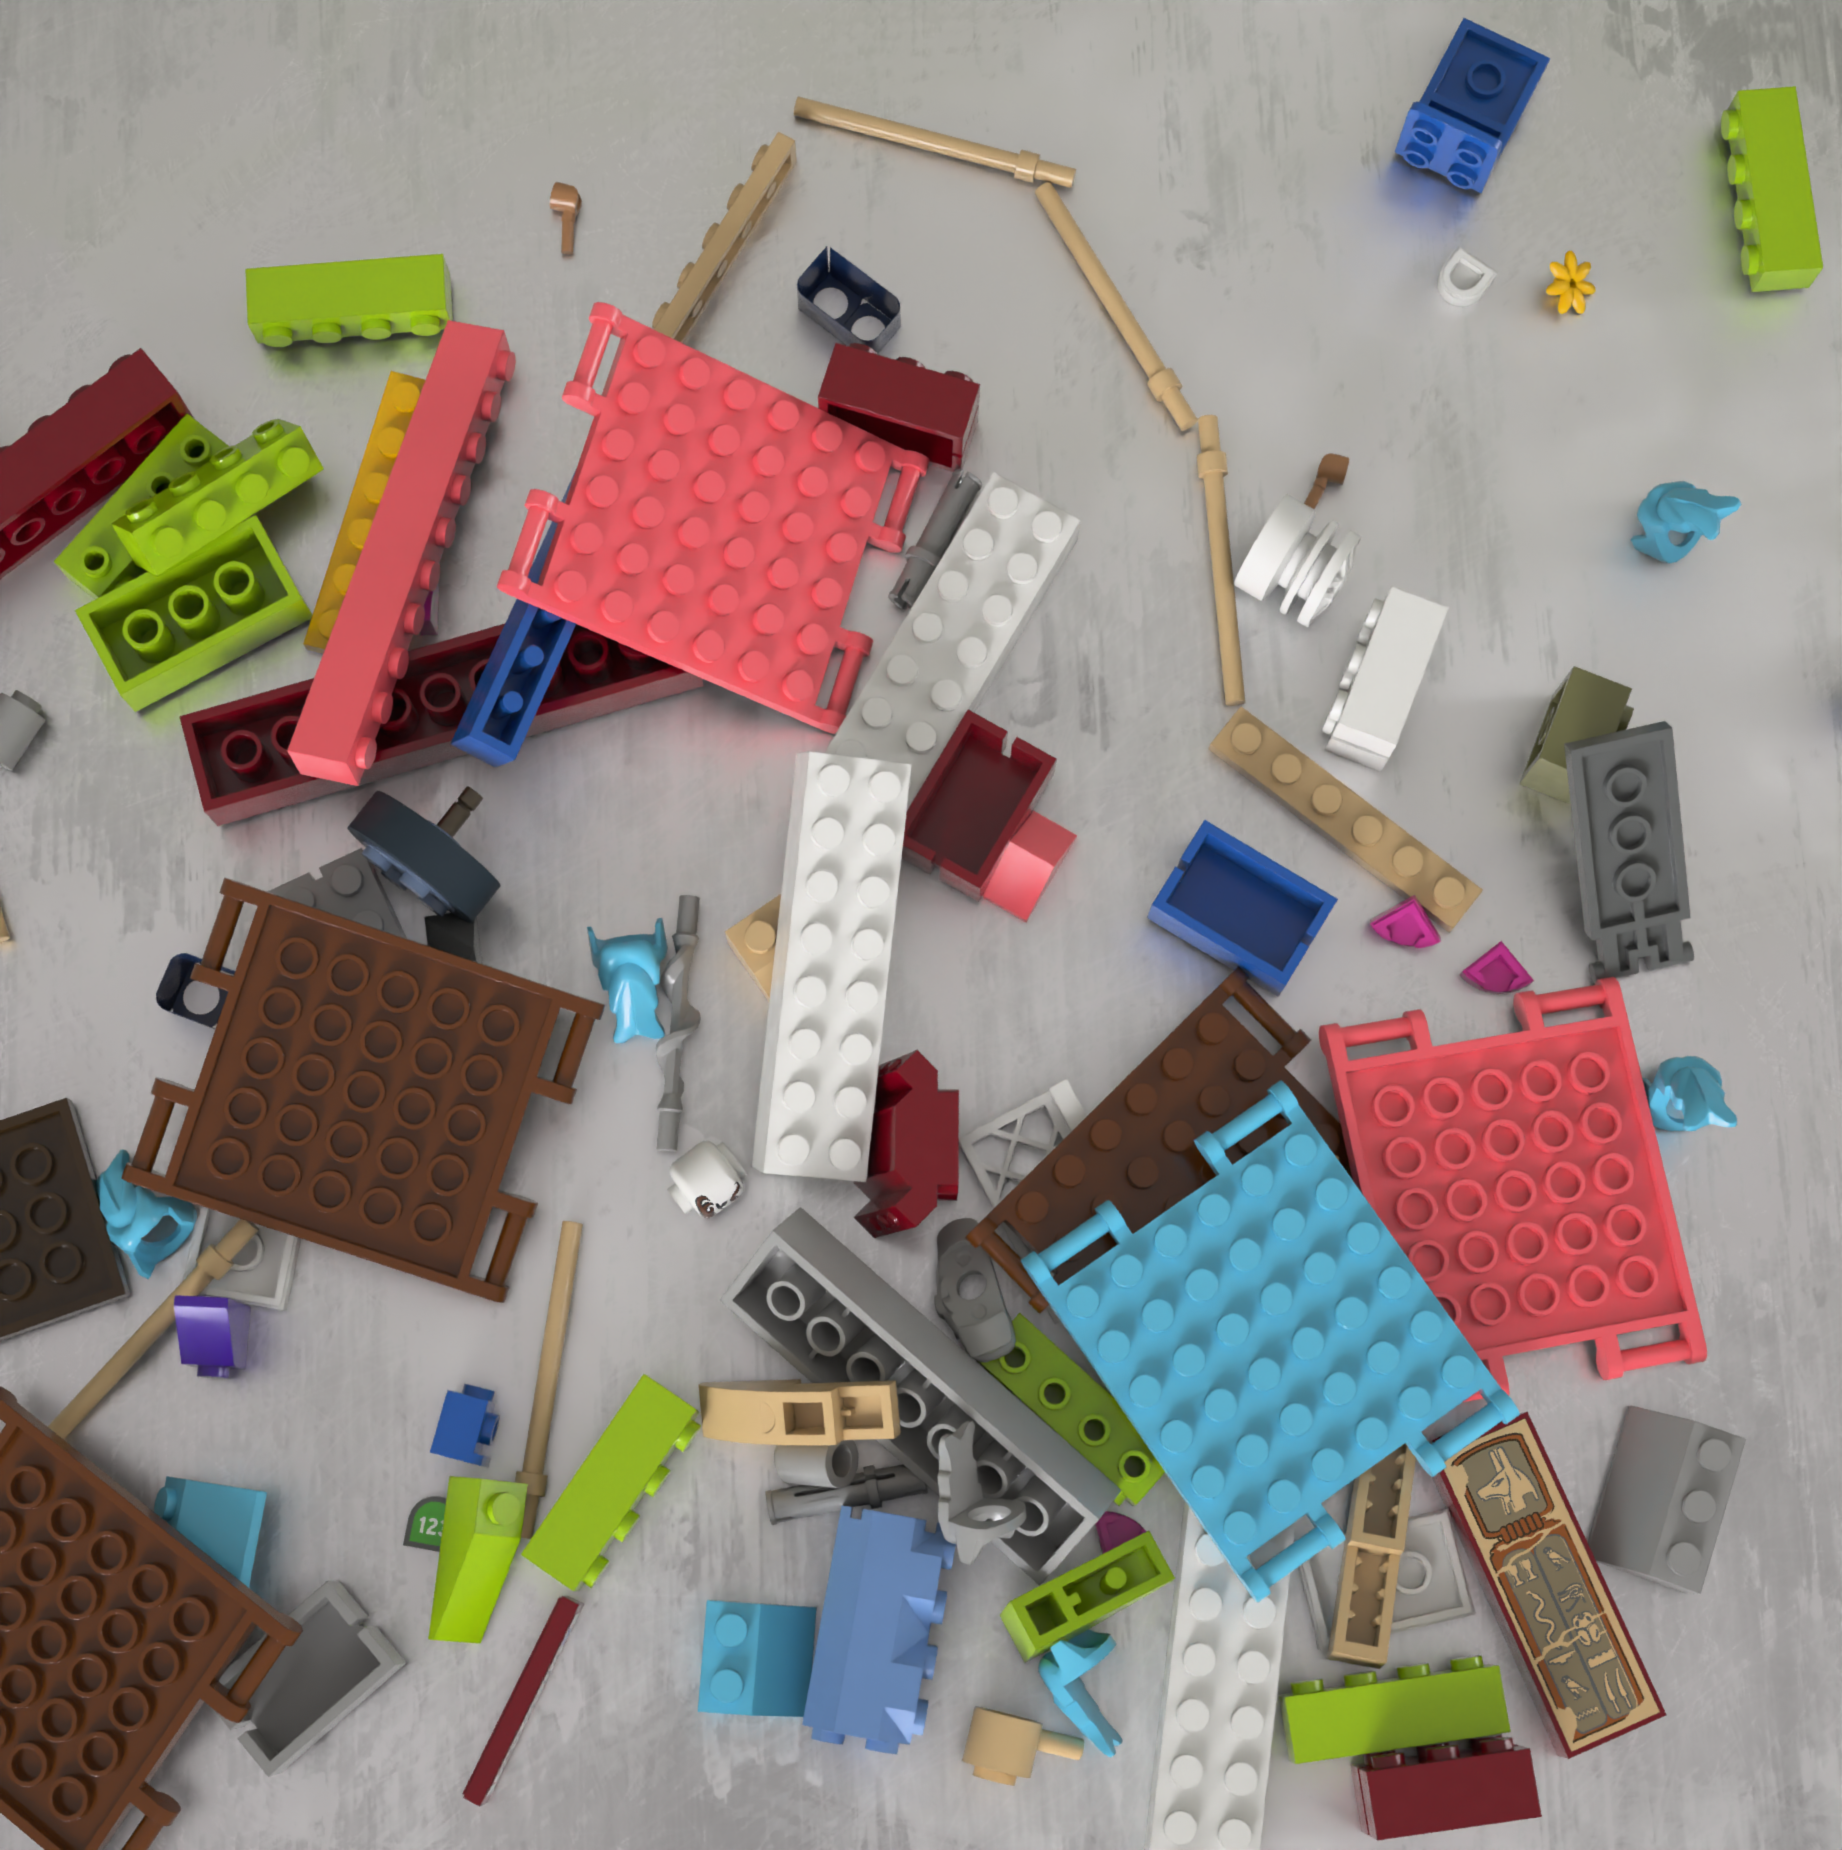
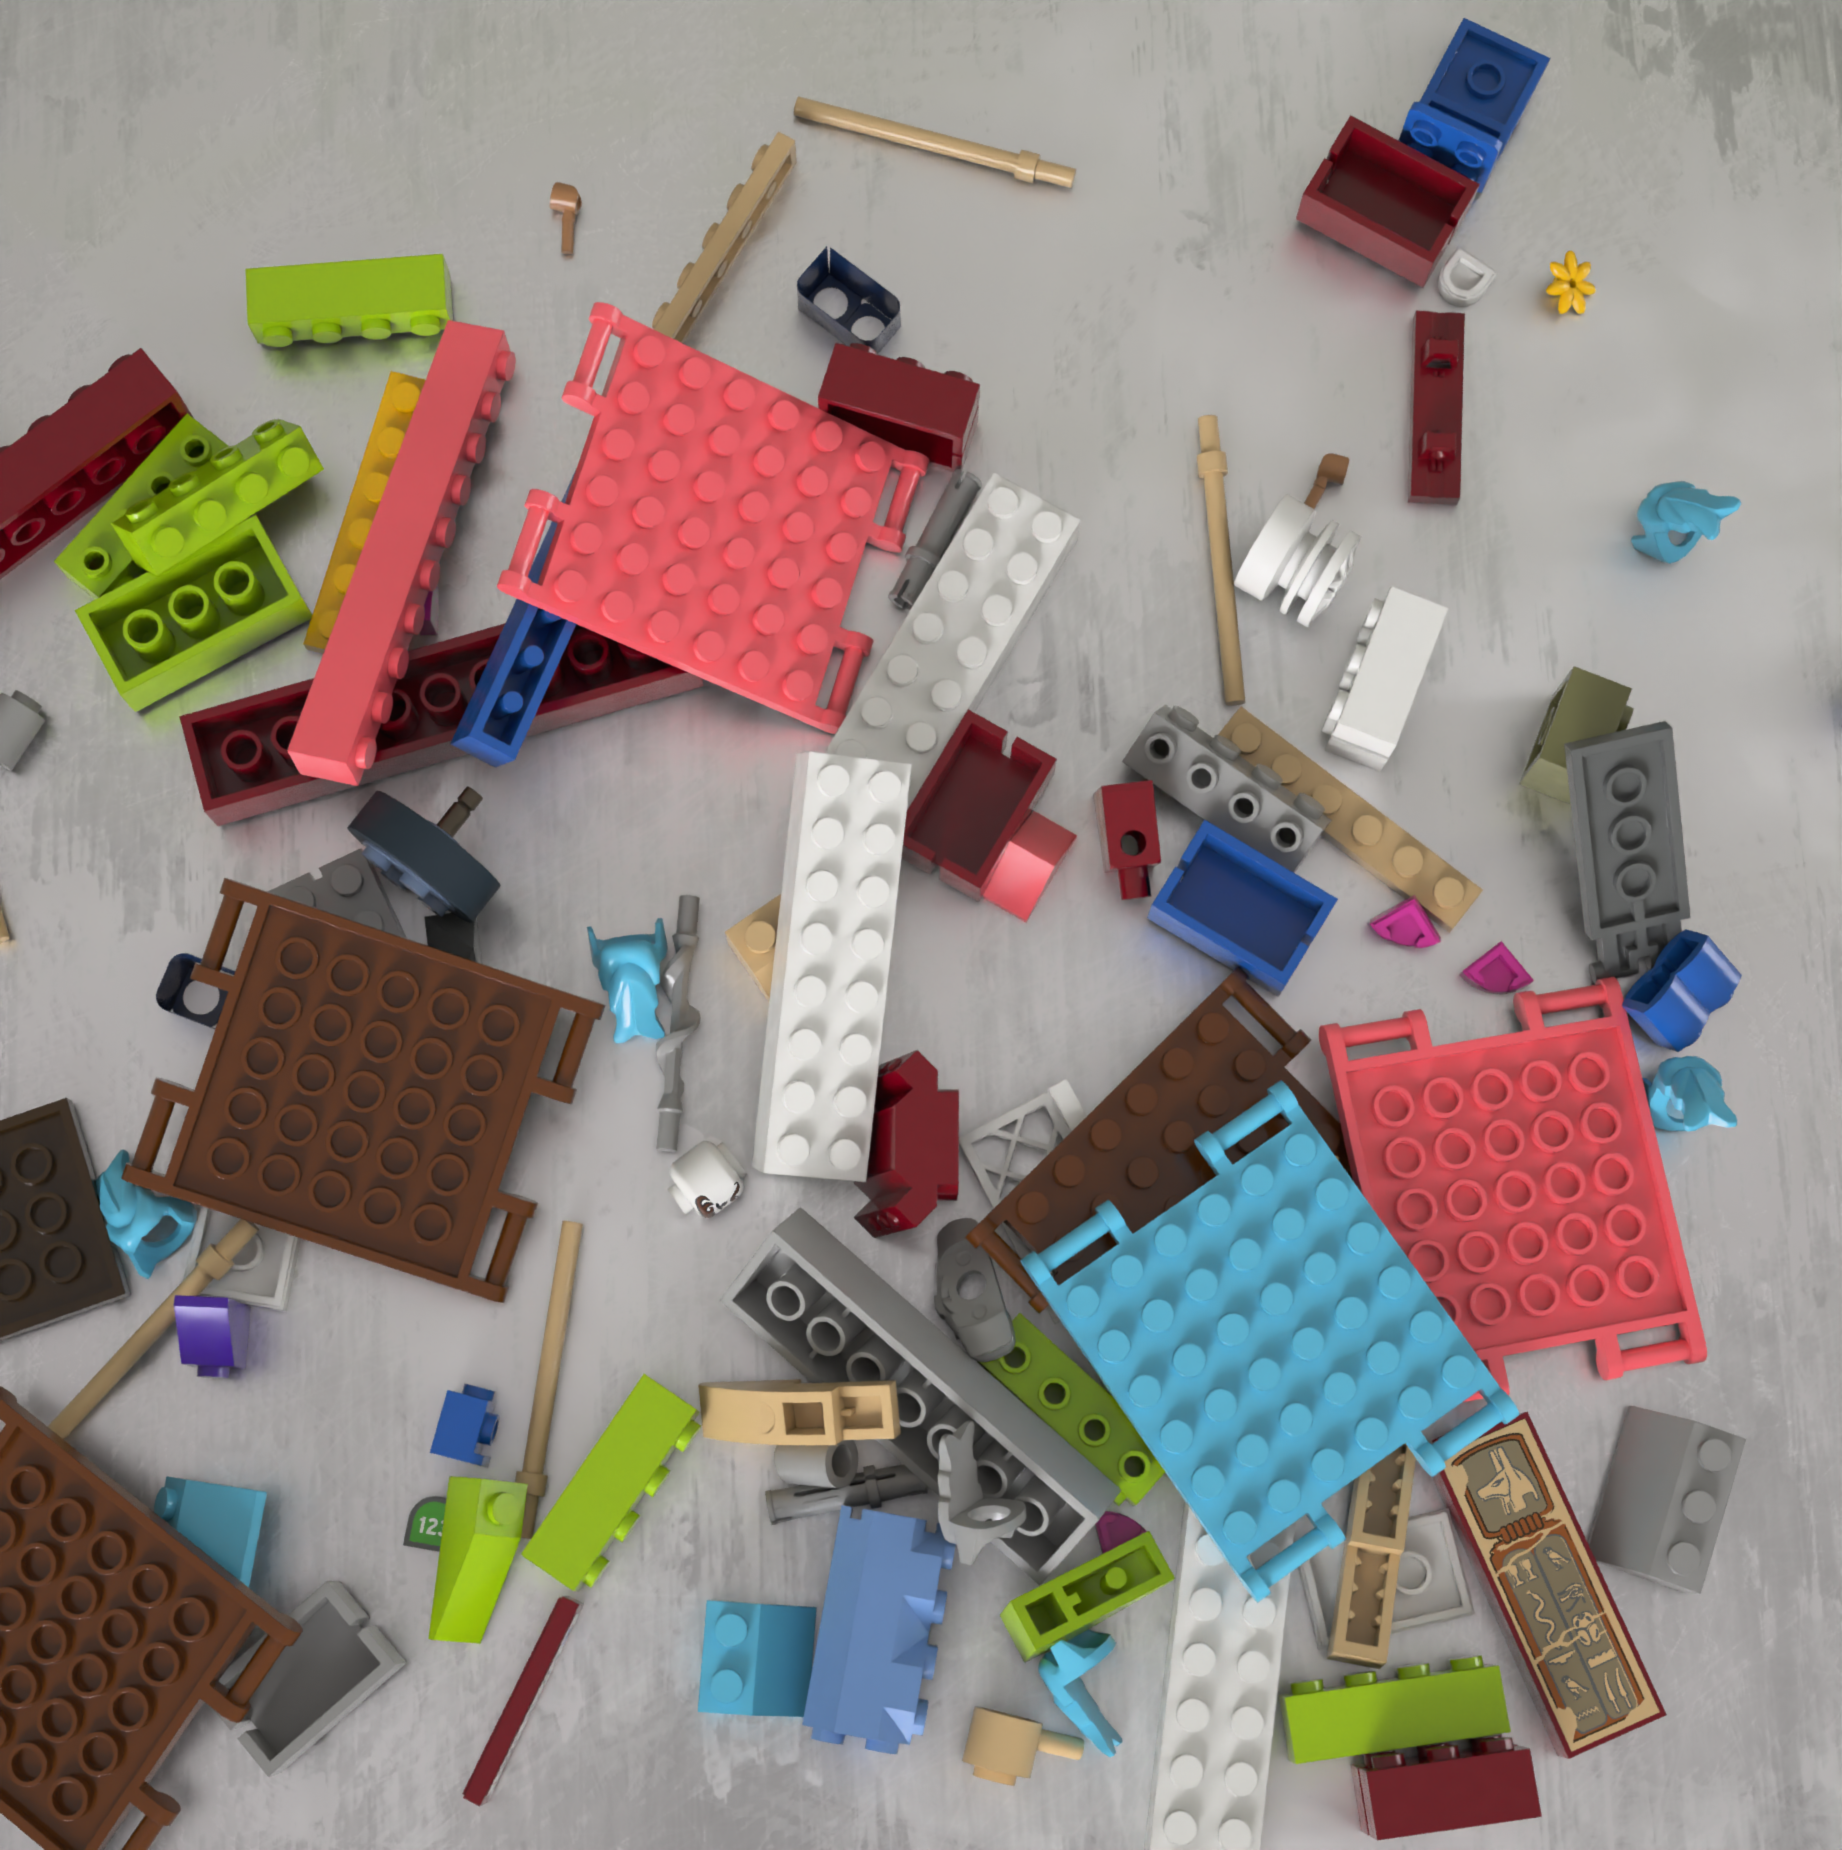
(1131, 812): none -> dark red torso
(1162, 381): tan bar -> none
(1226, 788): none -> light grey brick
(1386, 201): none -> dark red piece
(1436, 408): none -> dark red hinge
(1682, 990): none -> blue brick
(1772, 189): lime brick -> none

